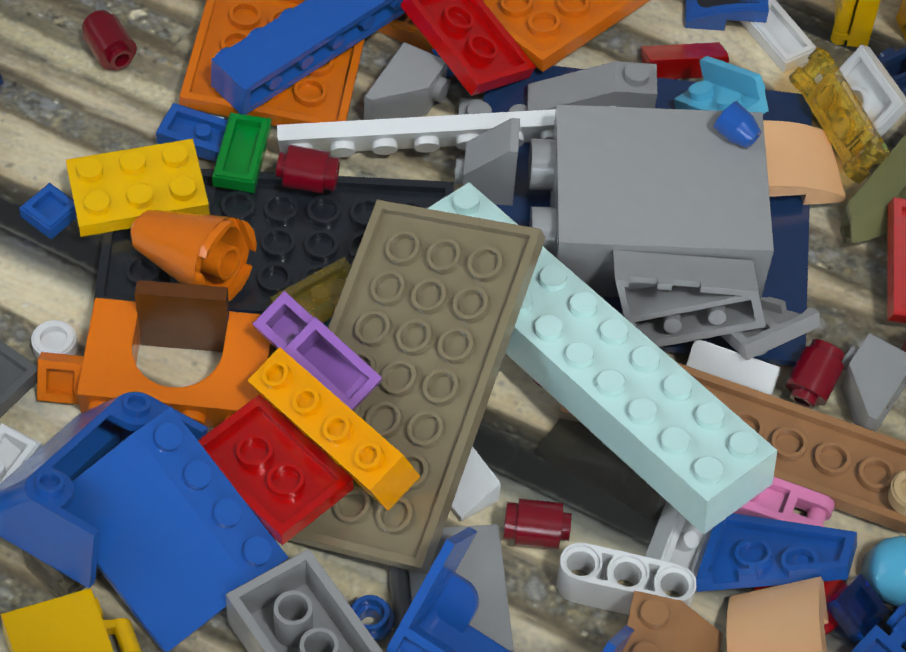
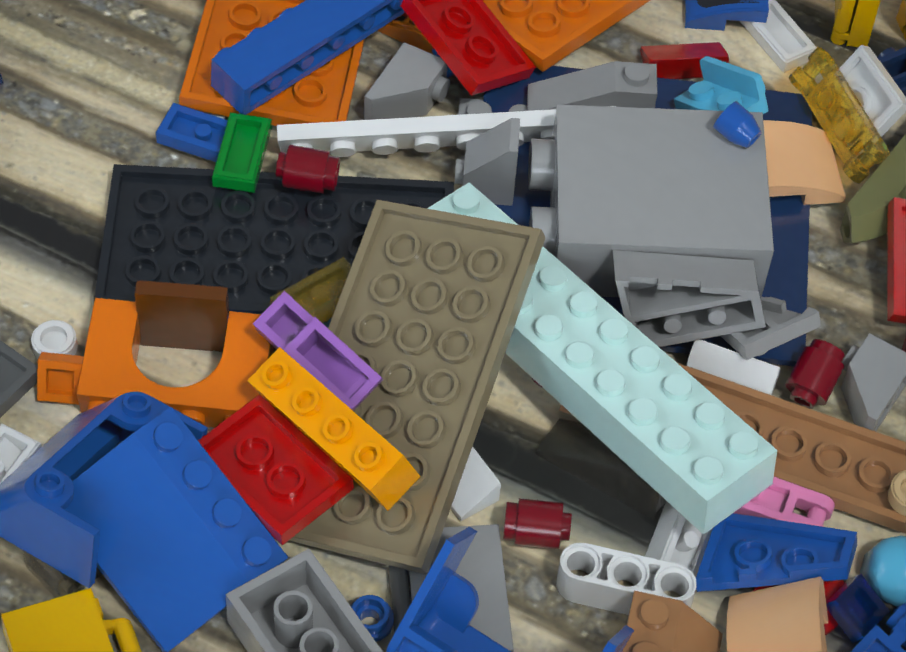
(49, 211): blue tile -> none
(108, 40): dark red brick -> none
(122, 184): yellow plate -> none
(196, 247): orange cone -> none

